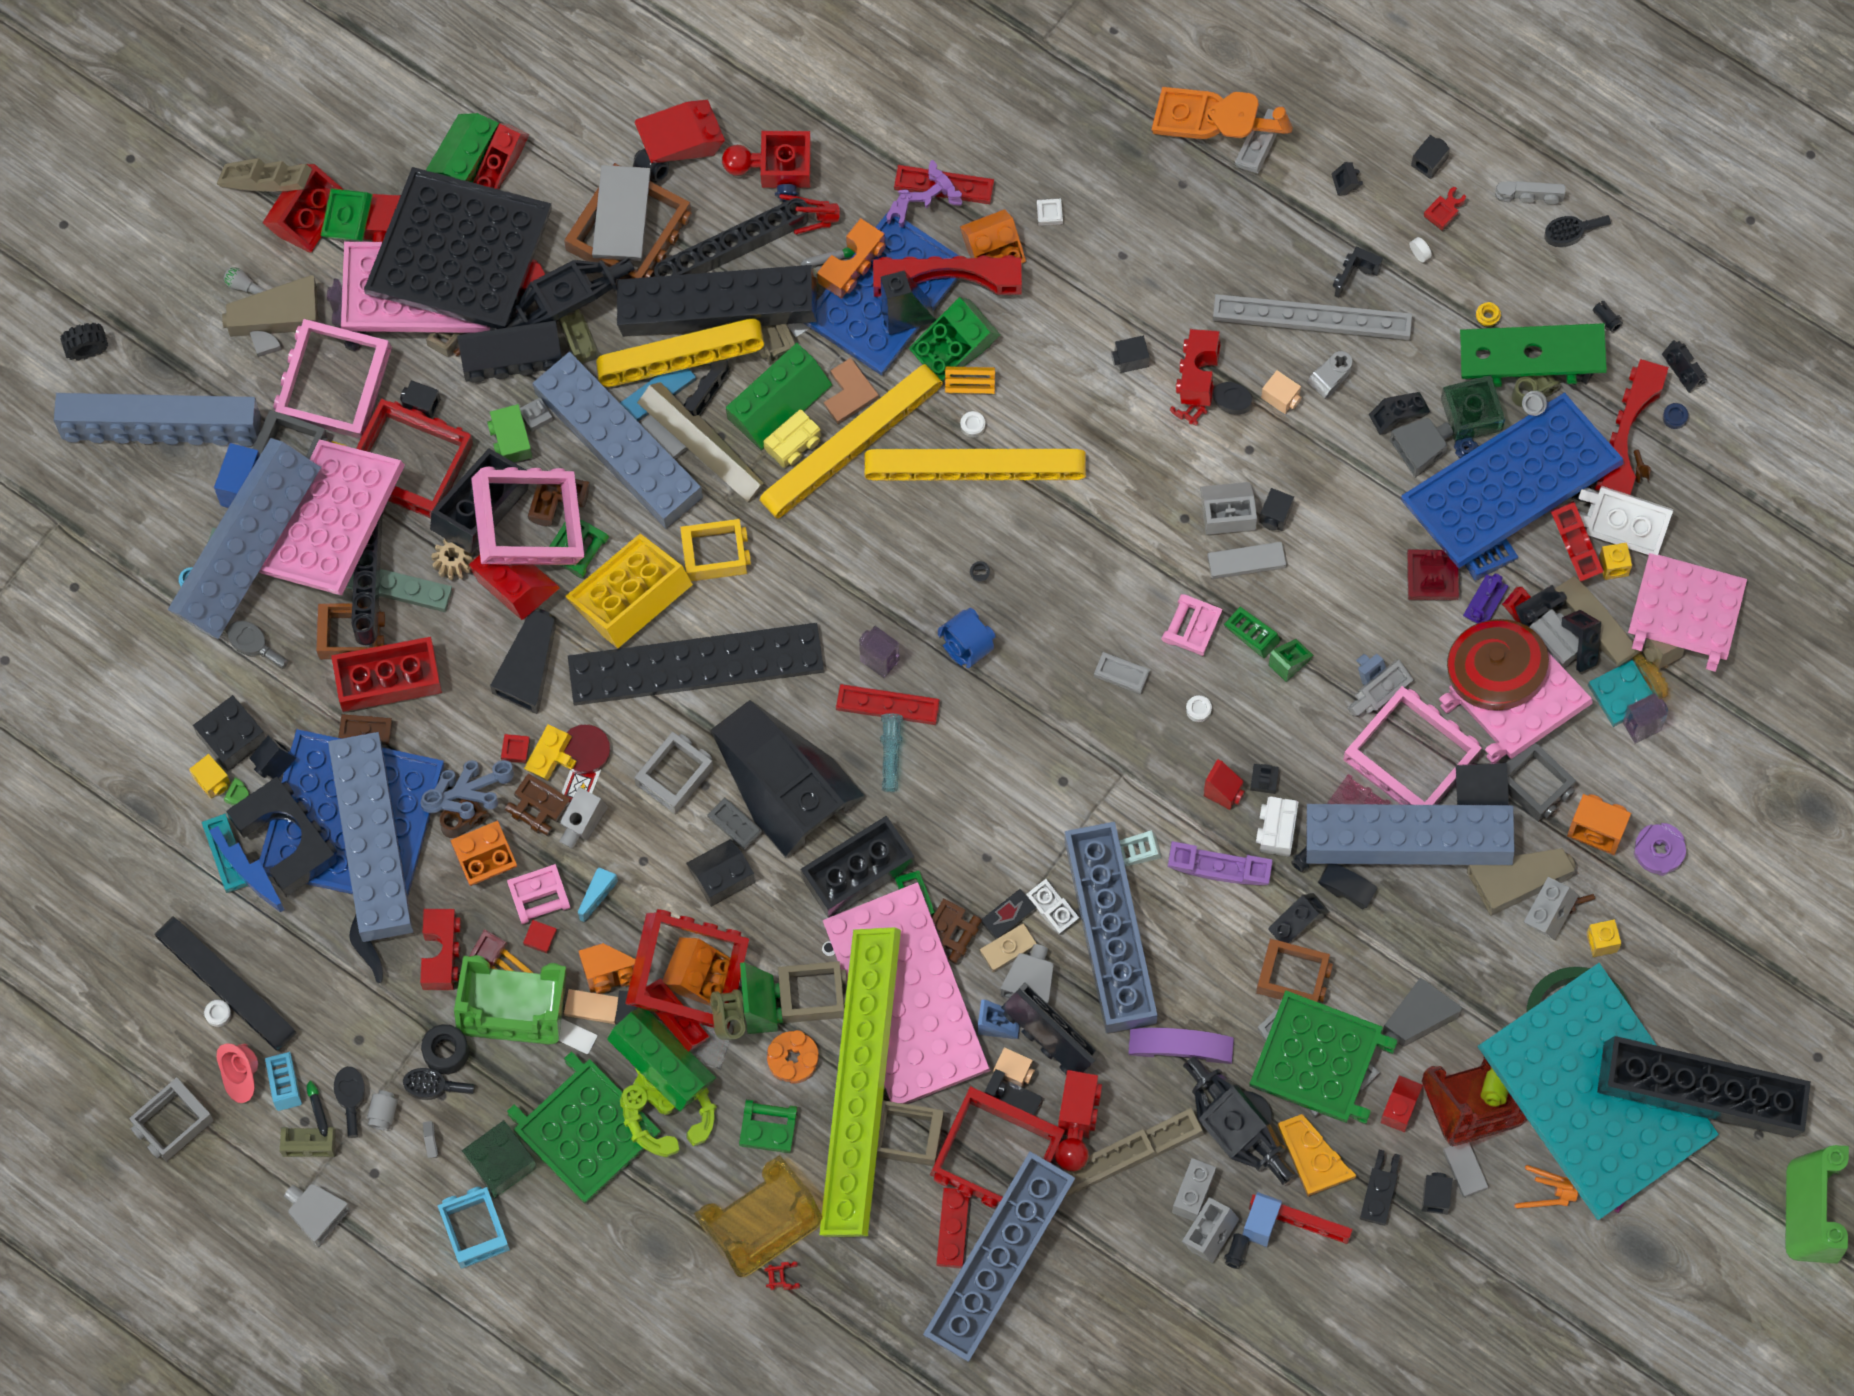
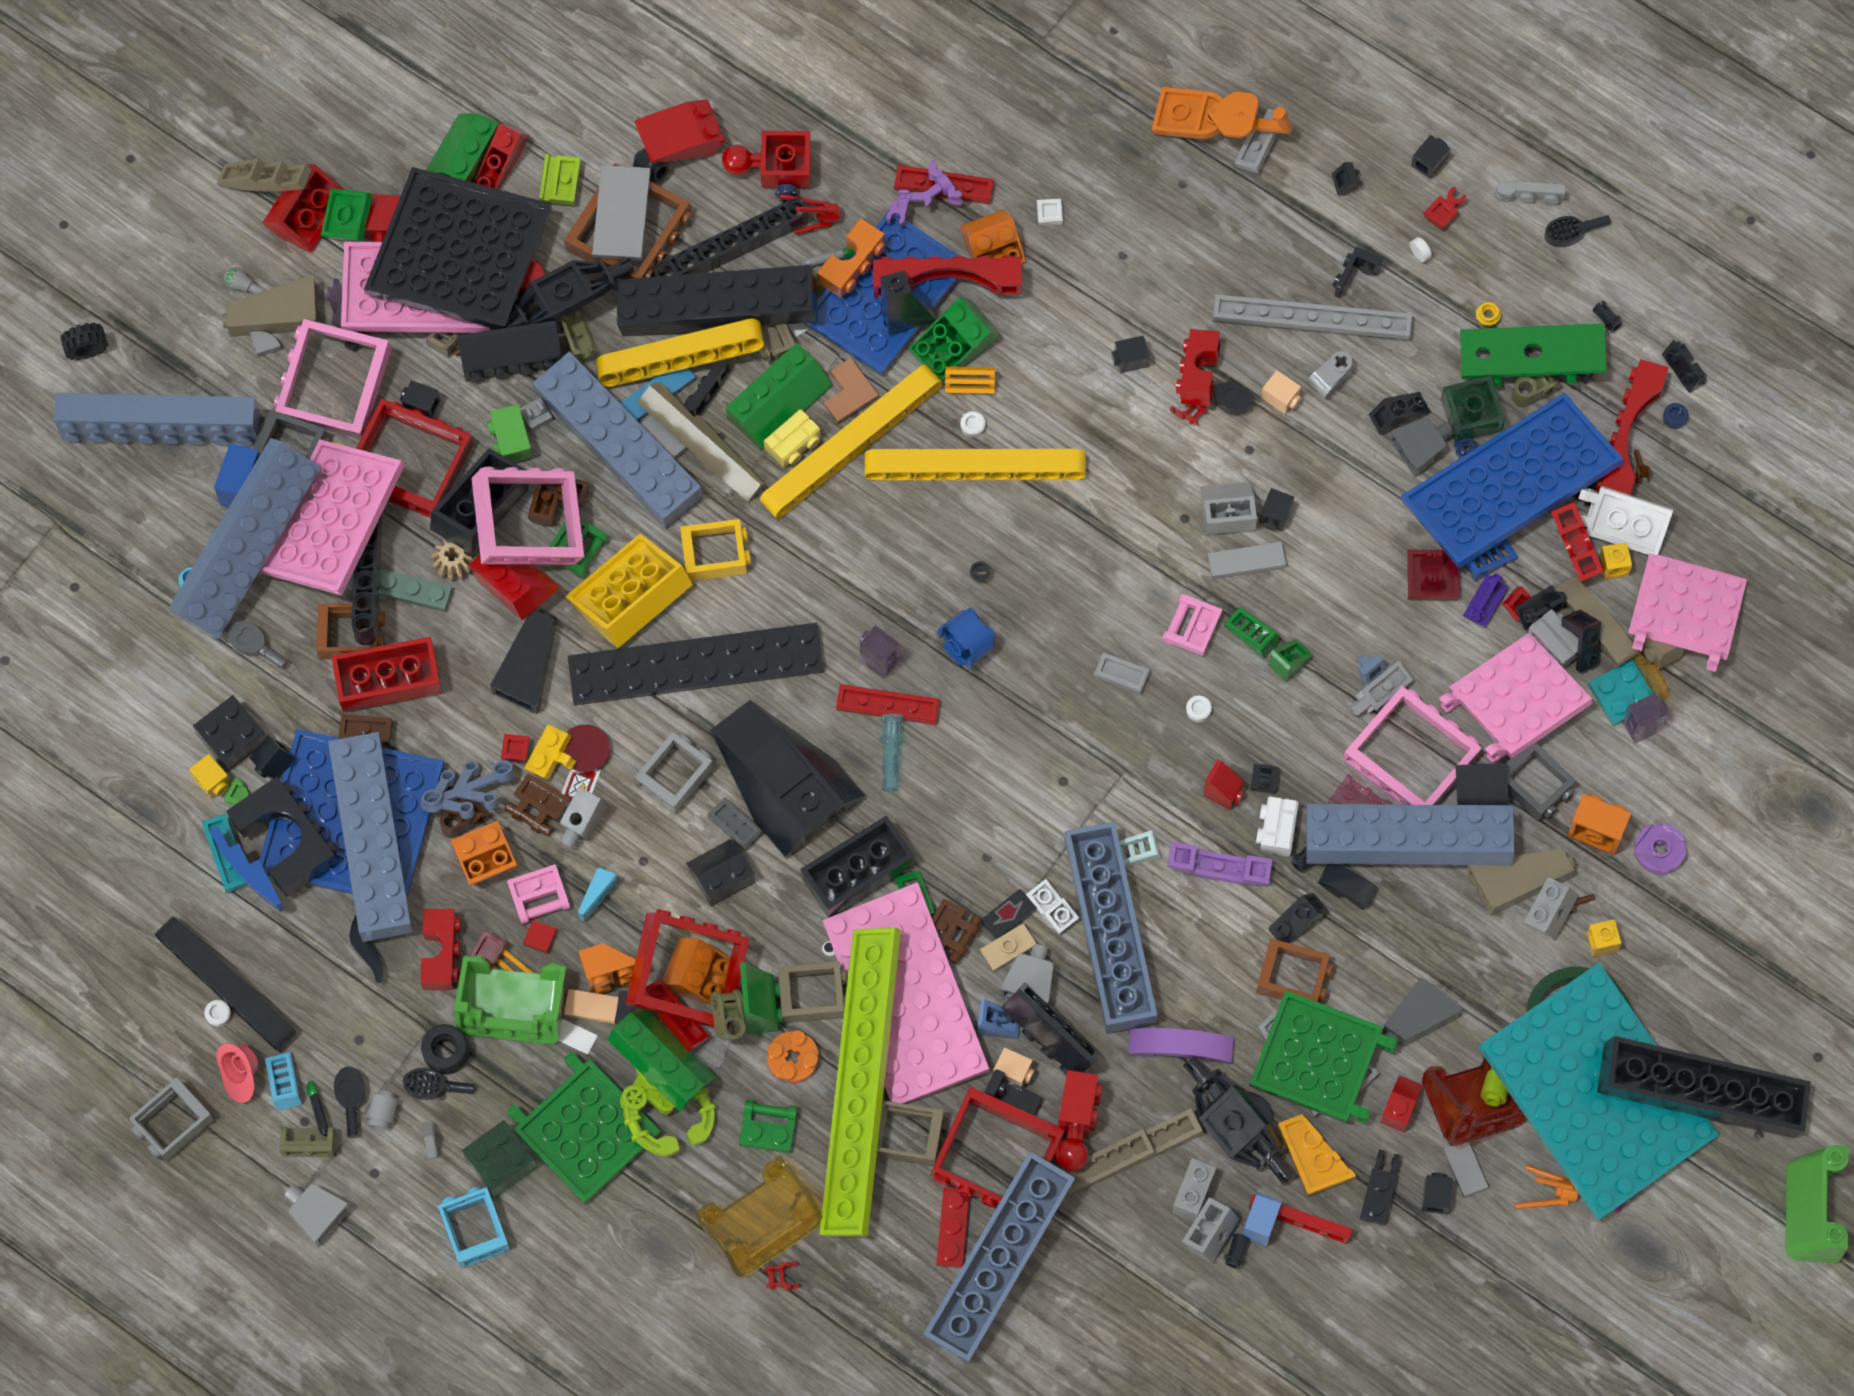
(560, 179): none -> lime plate
(1498, 664): reddish brown dish -> none
(1534, 403): light grey plate -> none

